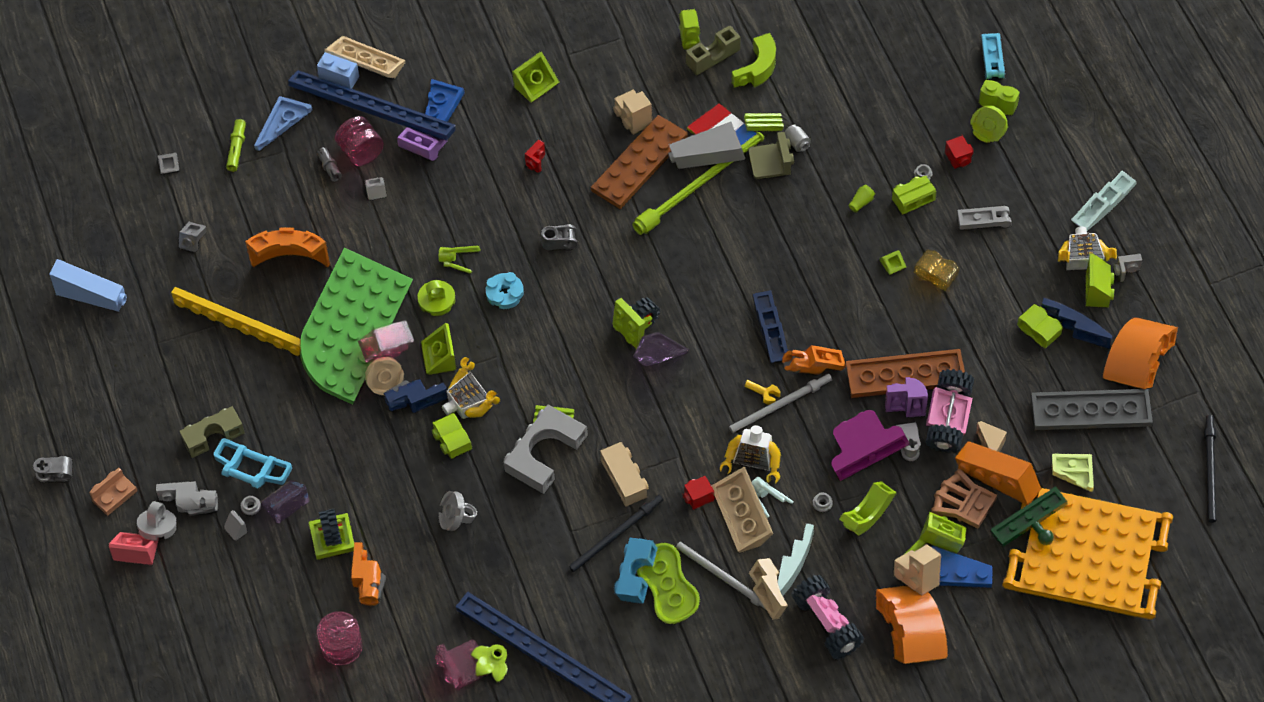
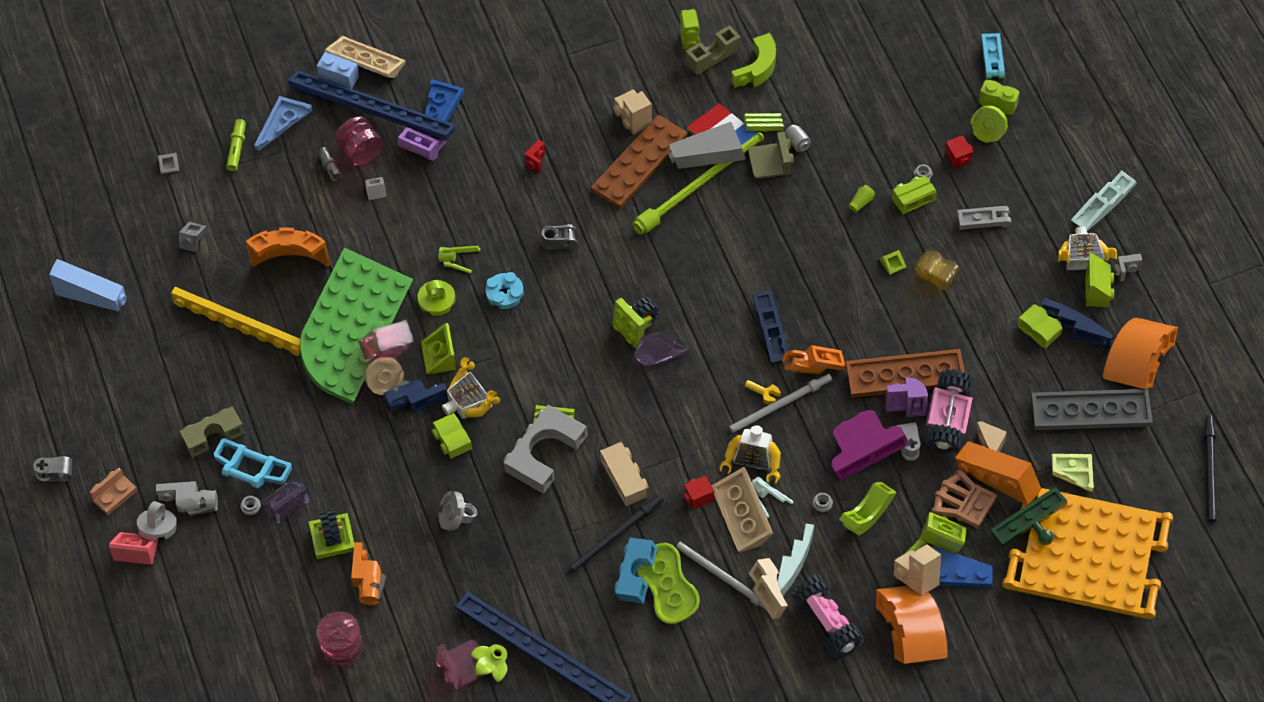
(235, 526): light grey slope -> none
(534, 77): lime slope -> none

